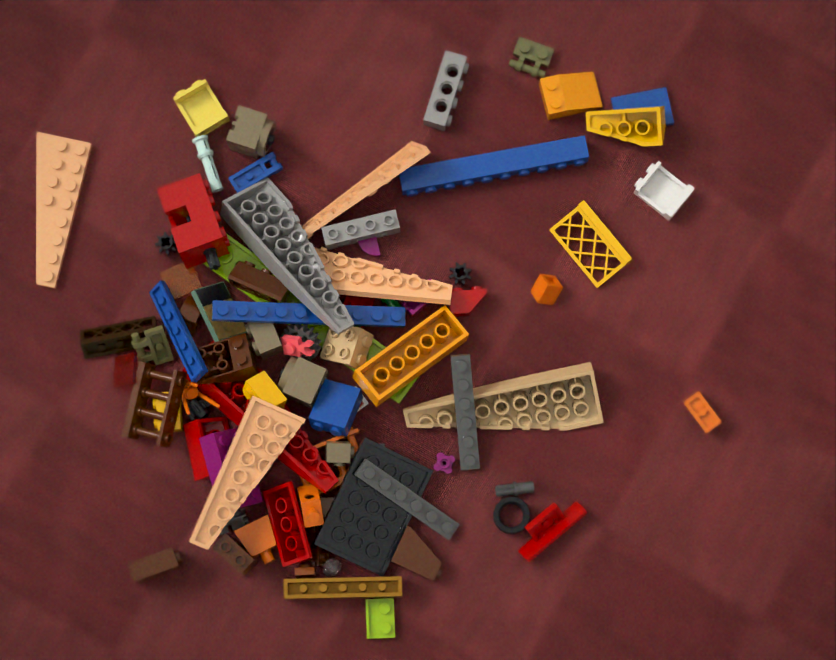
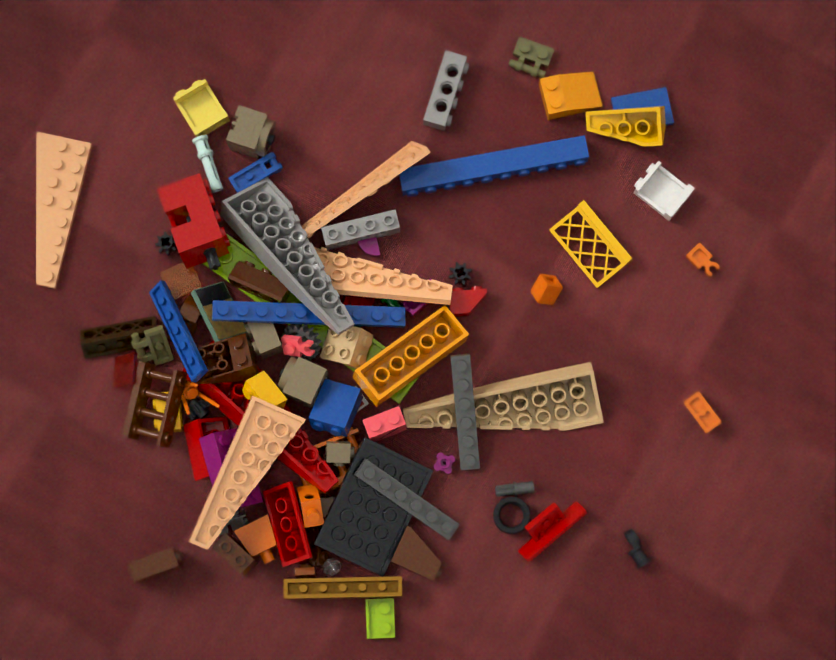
(385, 424): none -> coral brick
(636, 553): none -> black connector
(700, 257): none -> orange plate

